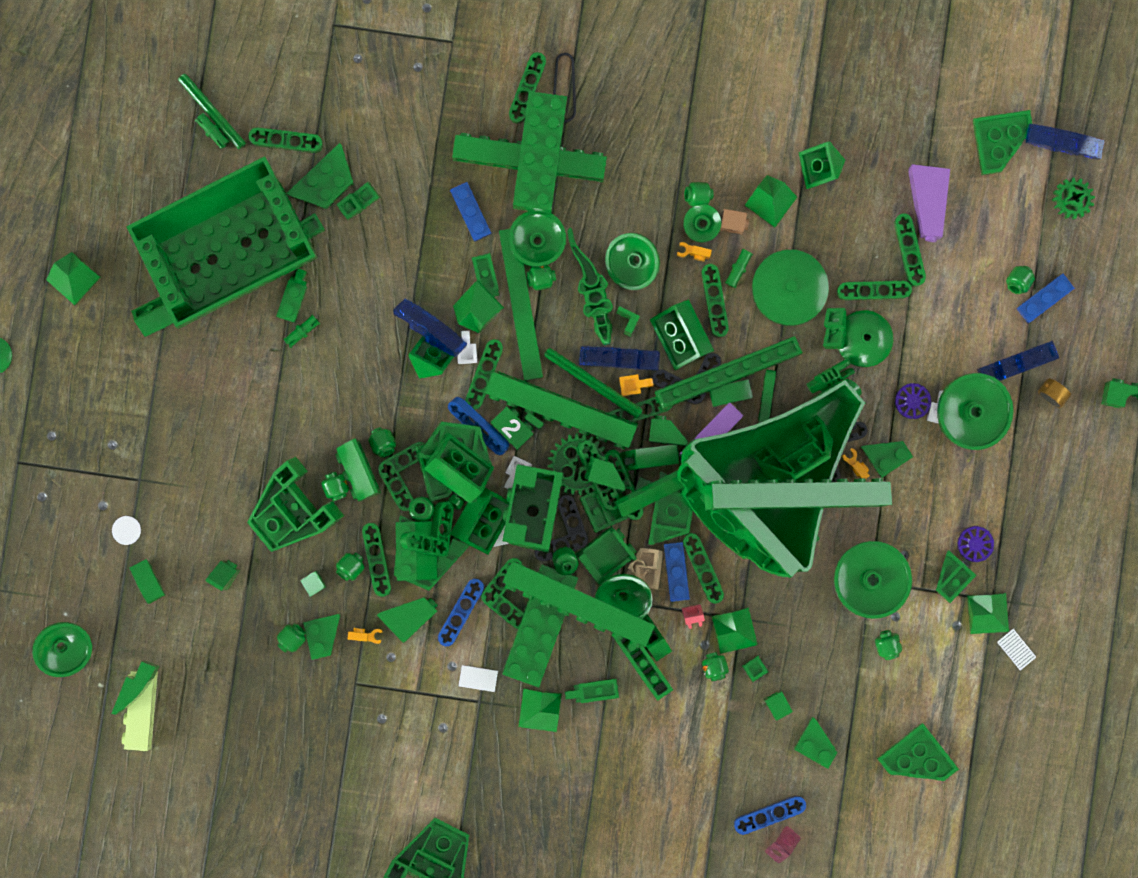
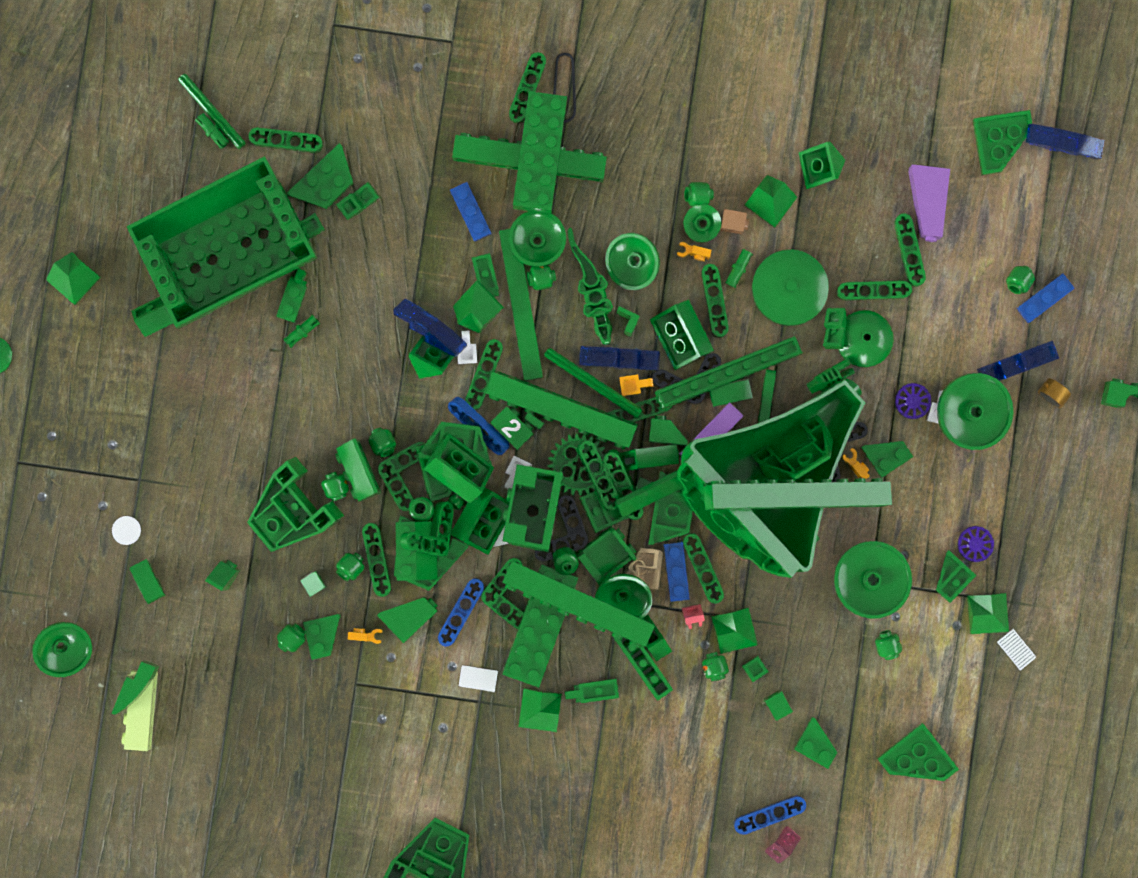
(603, 472): green slope -> none
(1076, 205): green gear -> none

